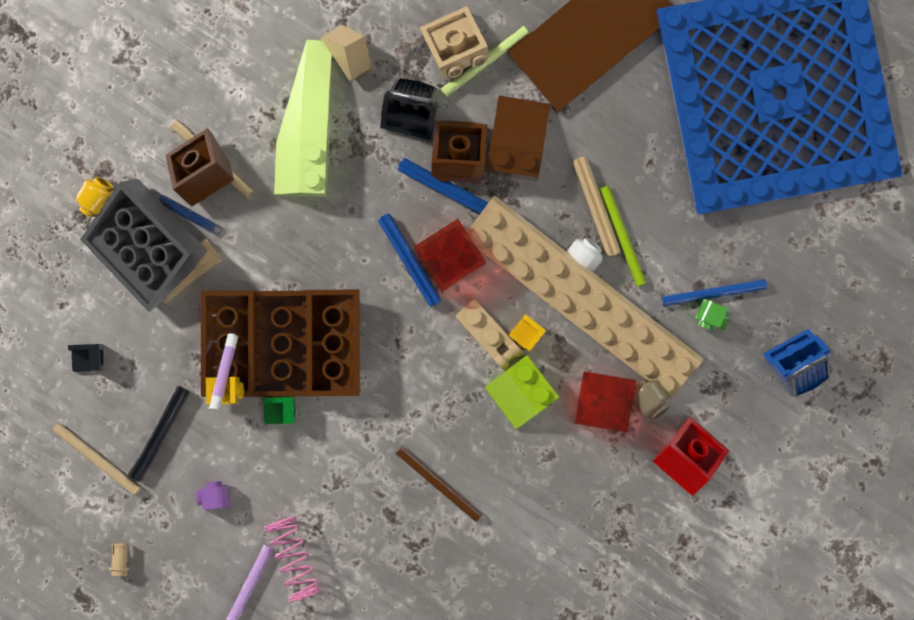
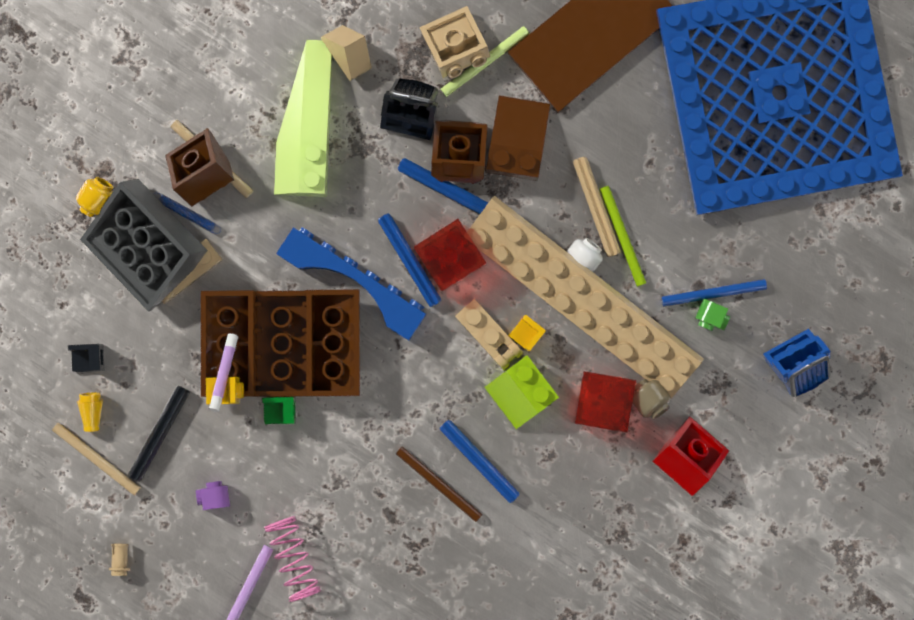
(90, 409): none -> yellow cone
(305, 253): none -> blue arch
(479, 461): none -> blue axle

